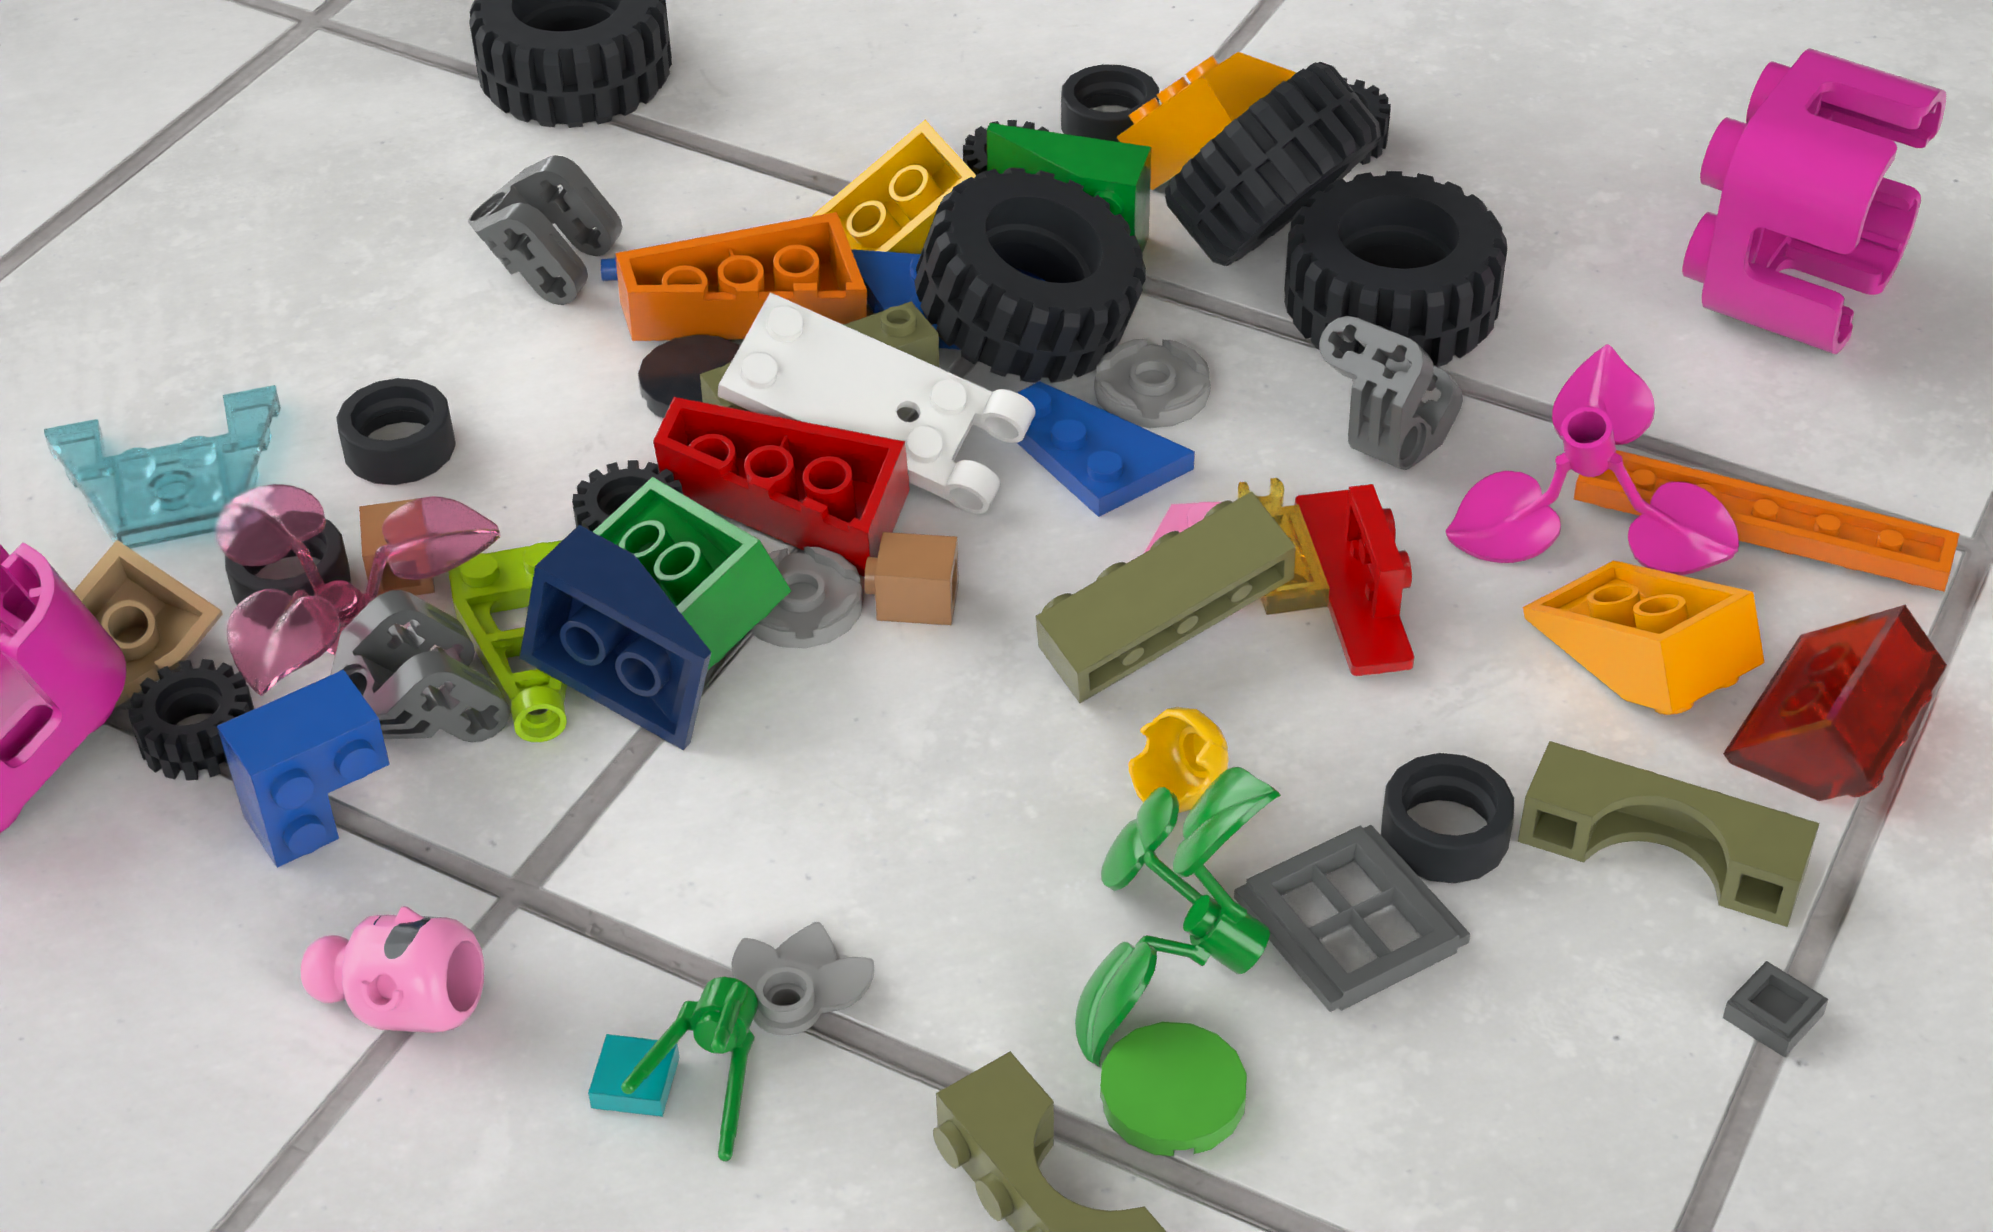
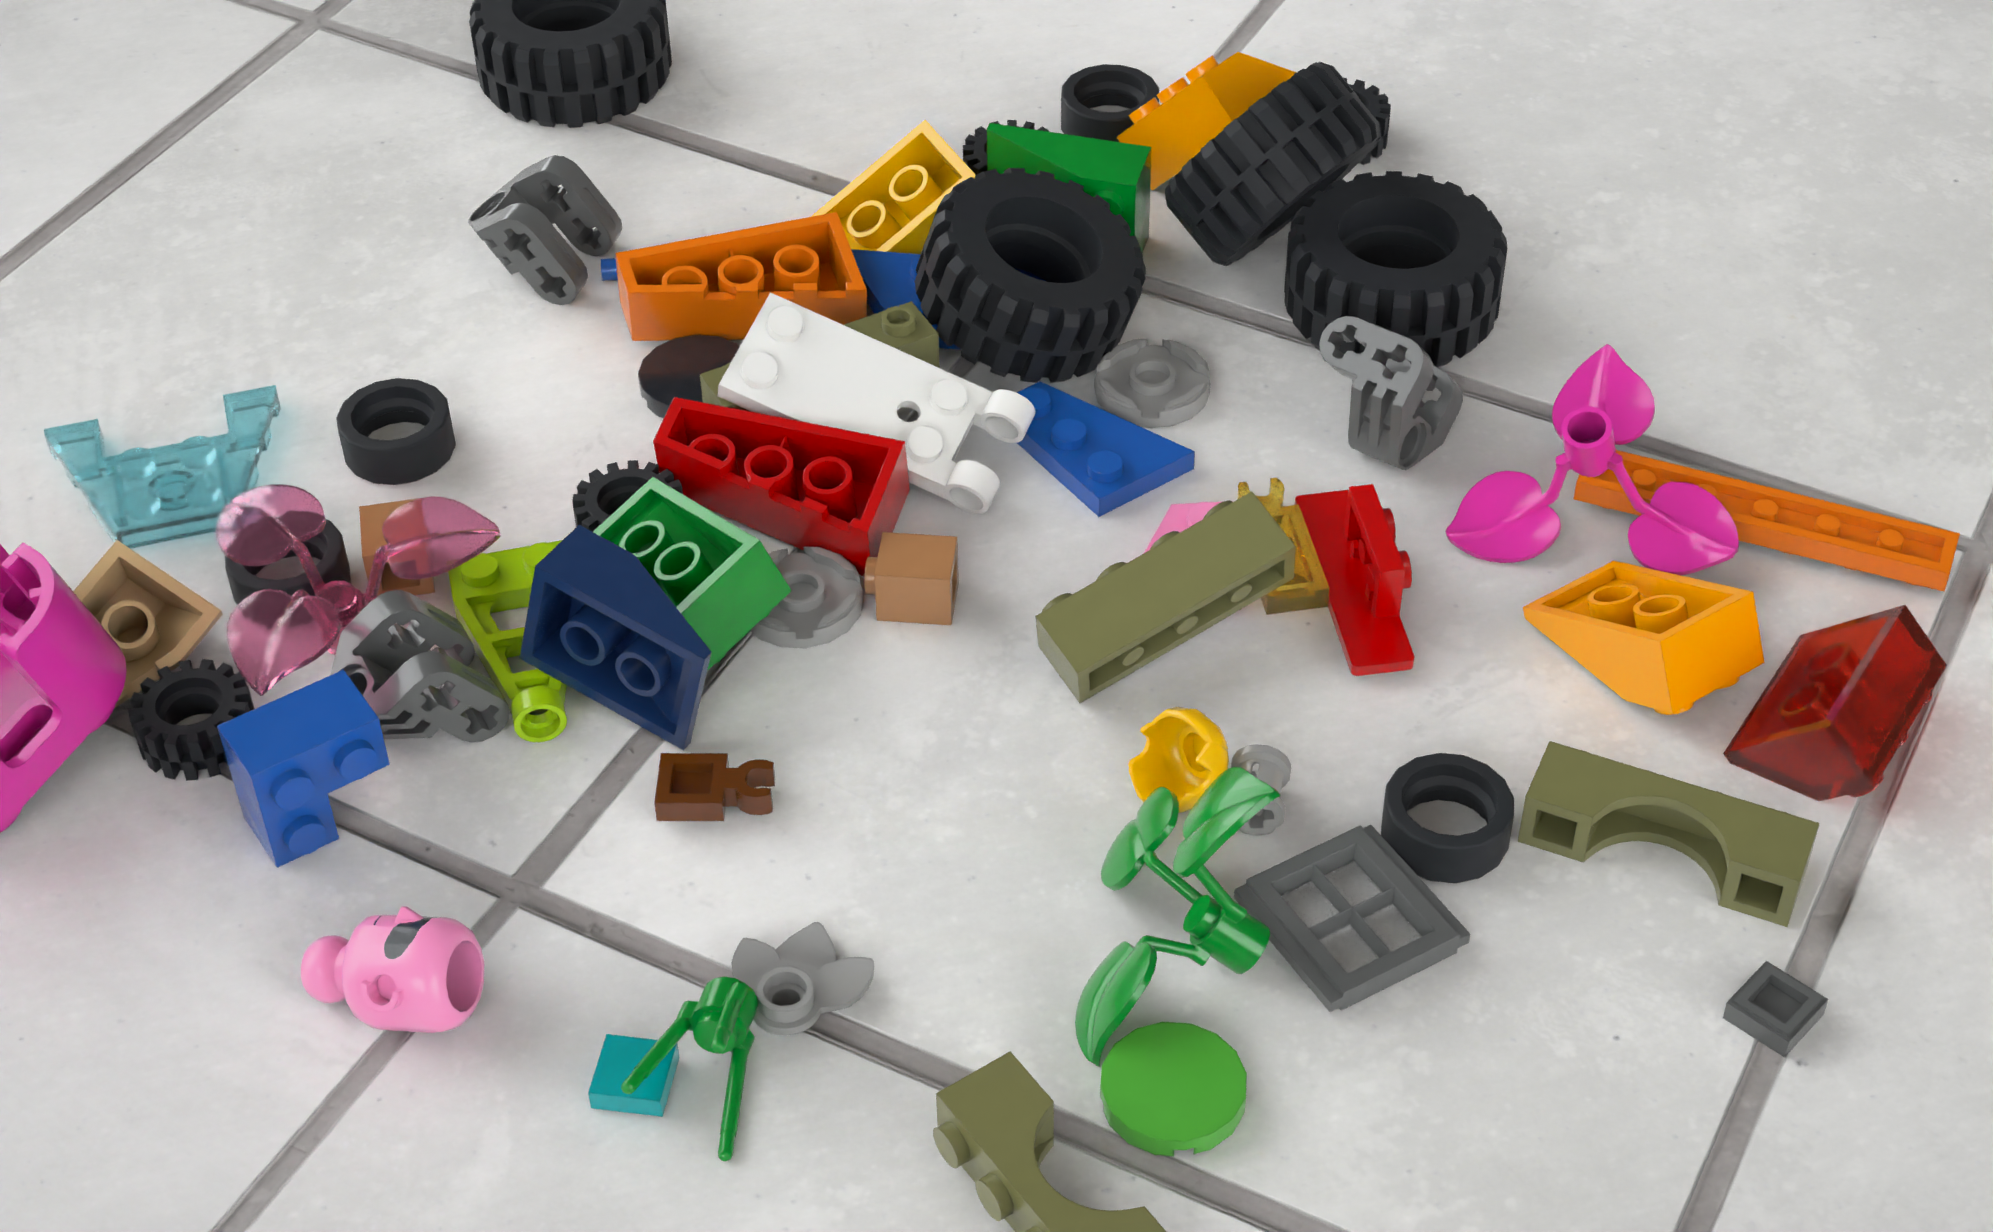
(704, 785): none -> reddish brown plate
(1273, 770): none -> light grey bush
(1810, 195): dark pink piece -> none

